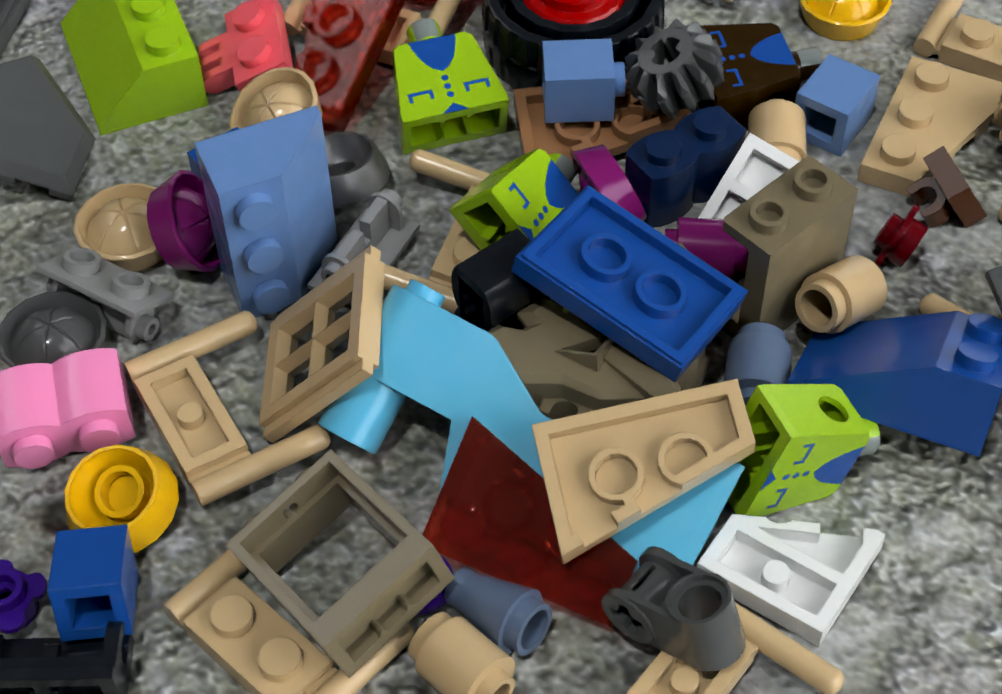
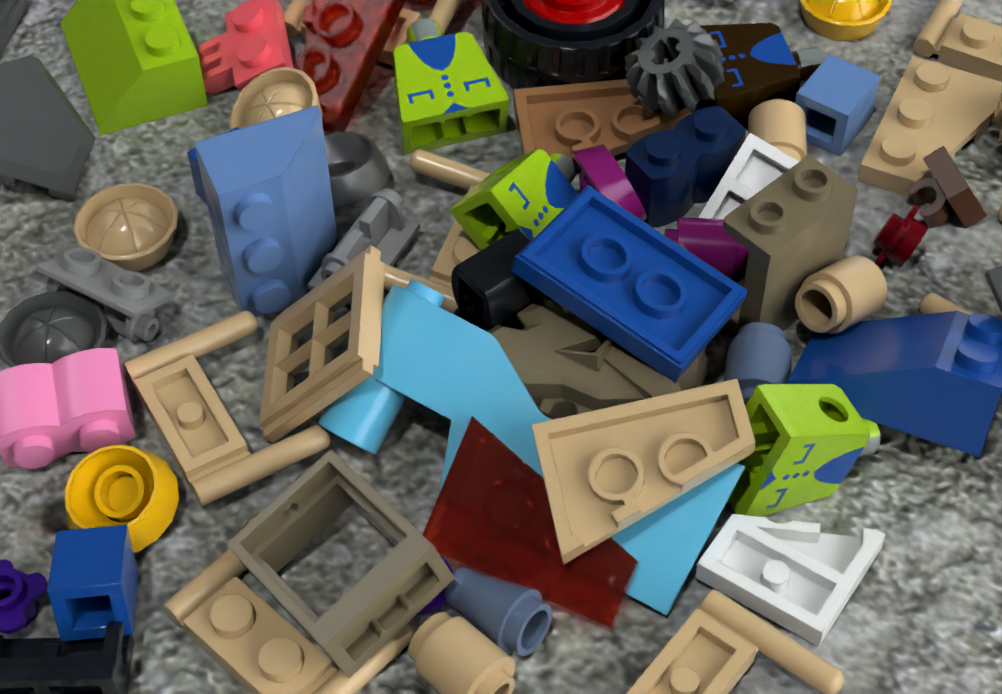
(182, 224): magenta hat -> none
(580, 80): medium blue brick -> none
(678, 611): dark grey piece -> none

